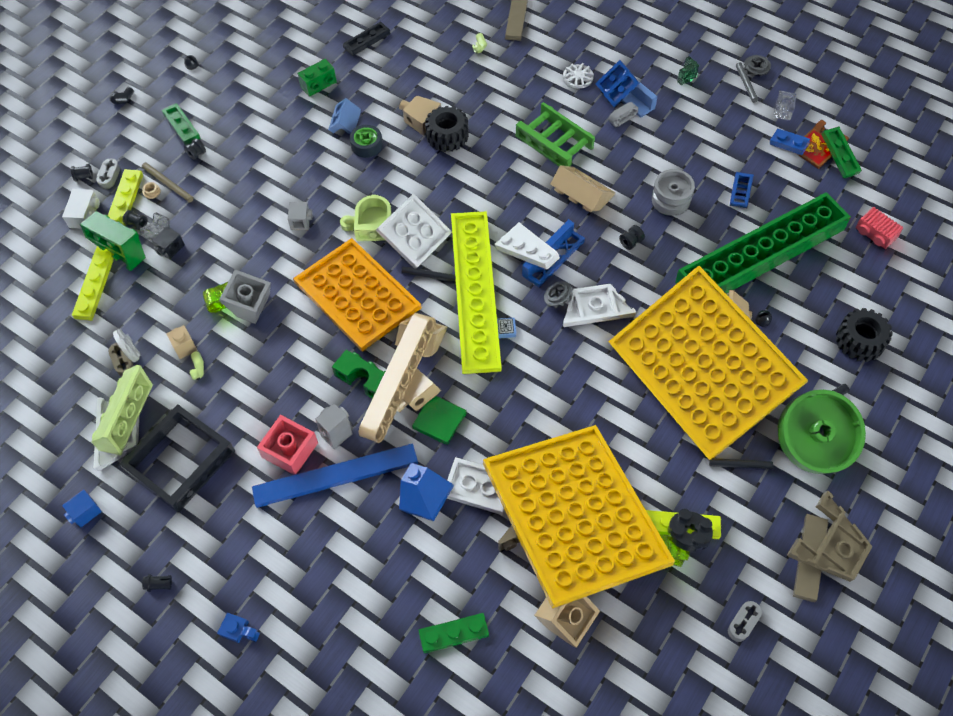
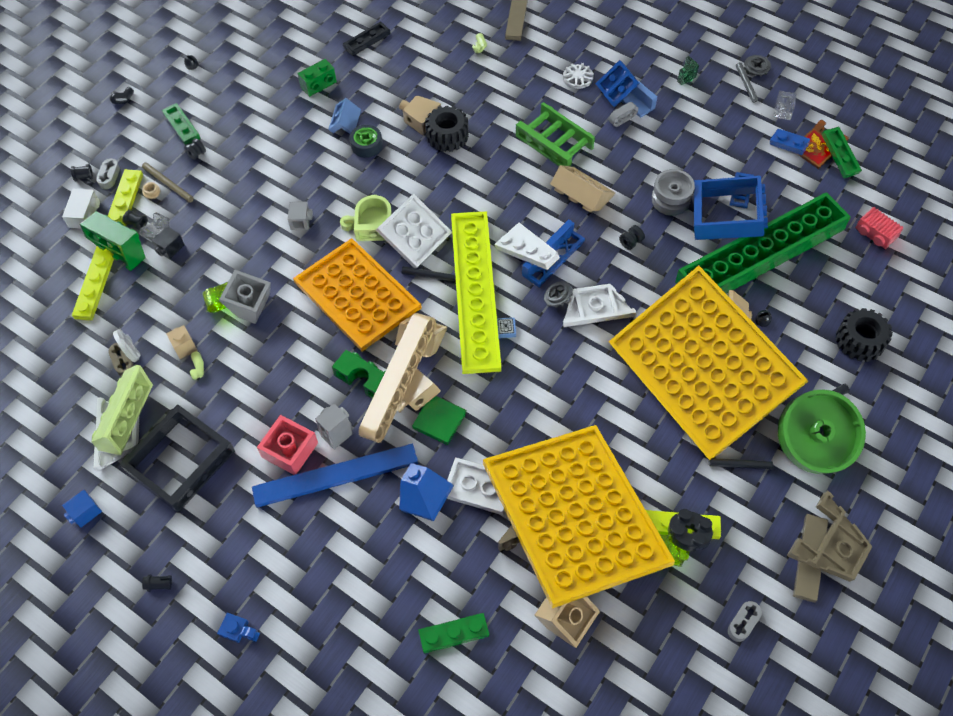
(730, 187): none -> blue window

